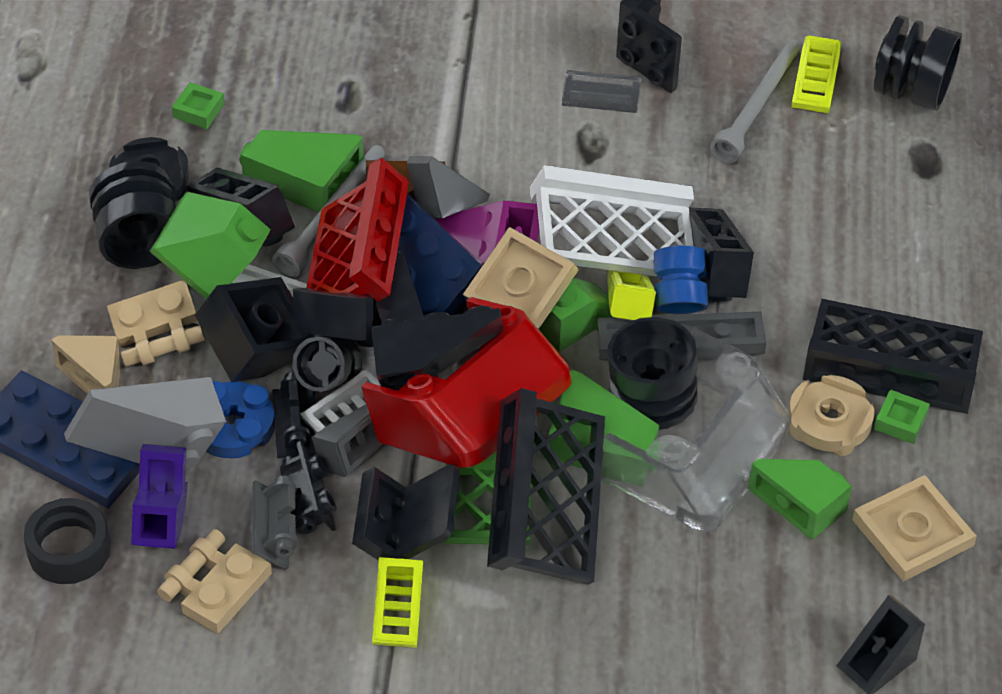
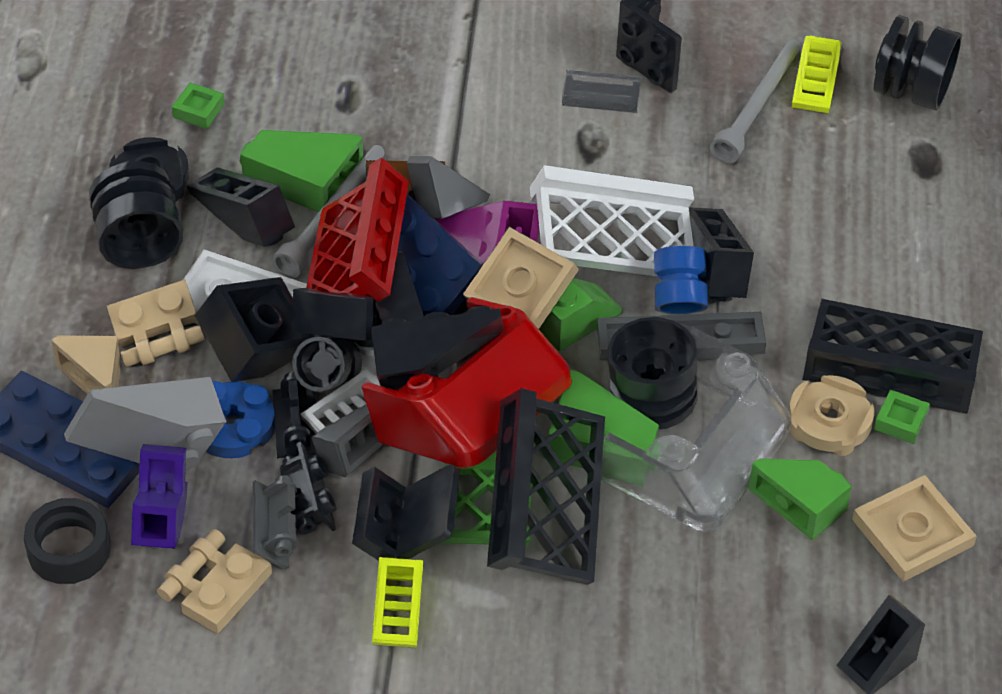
(209, 241): bright green slope -> none
(630, 295): neon yellow slope -> none

